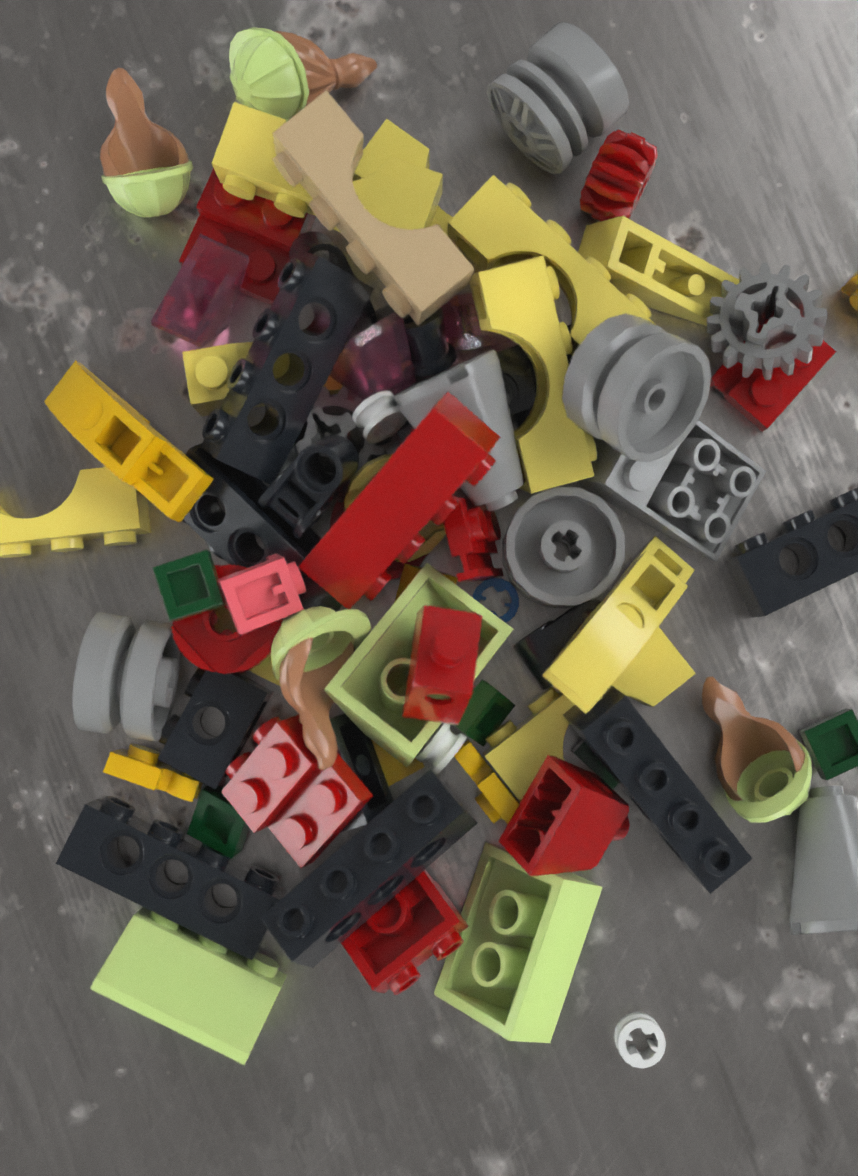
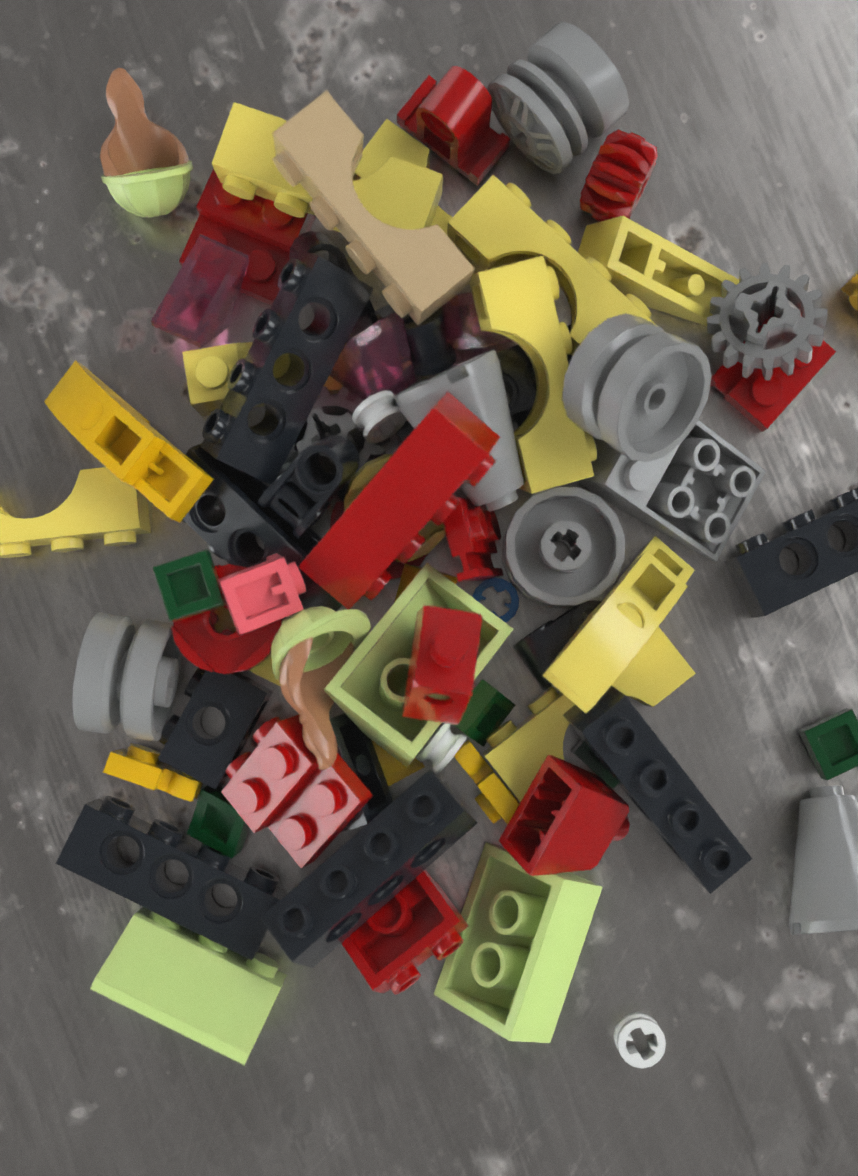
(287, 72): yellowish green piece -> none
(455, 122): none -> red pin
(756, 759): piece -> none

